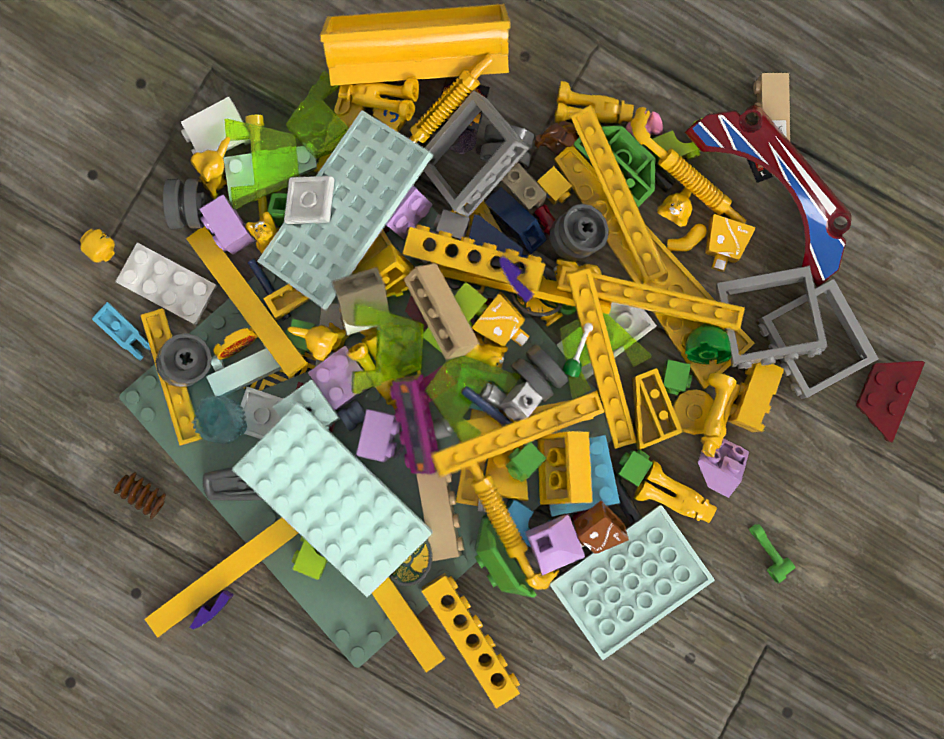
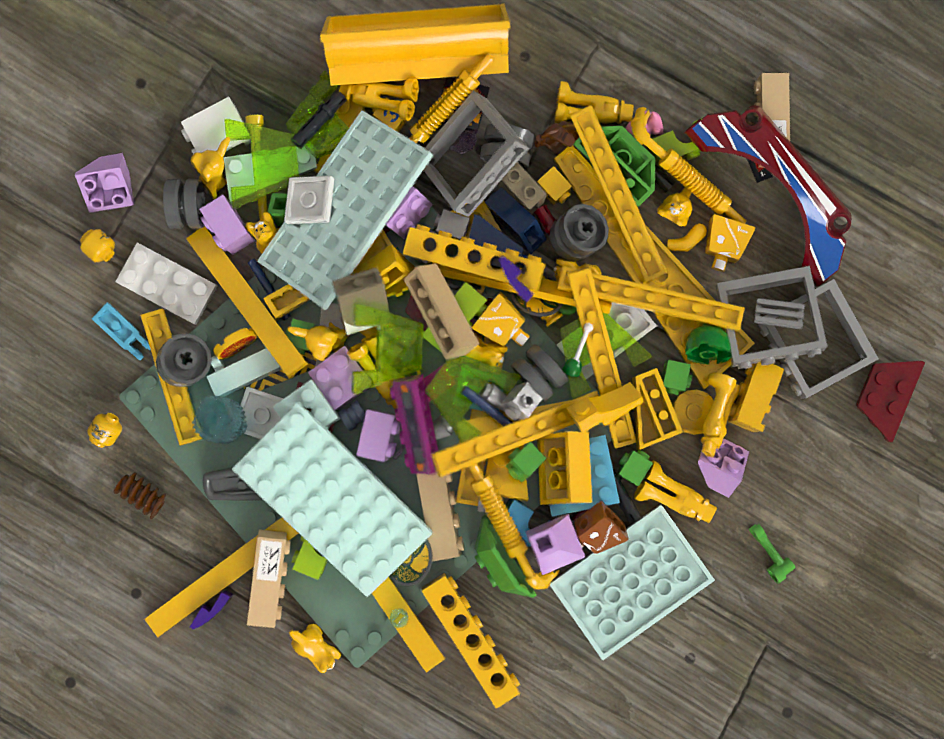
(104, 430): none -> yellow head
(106, 183): none -> lavender slope
(267, 578): none -> tan brick
(312, 646): none -> yellow animal
(323, 114): none -> black pin
(403, 621): none -> clear light blue hinge
(604, 408): none -> yellow slope
(780, 305): none -> light grey tile

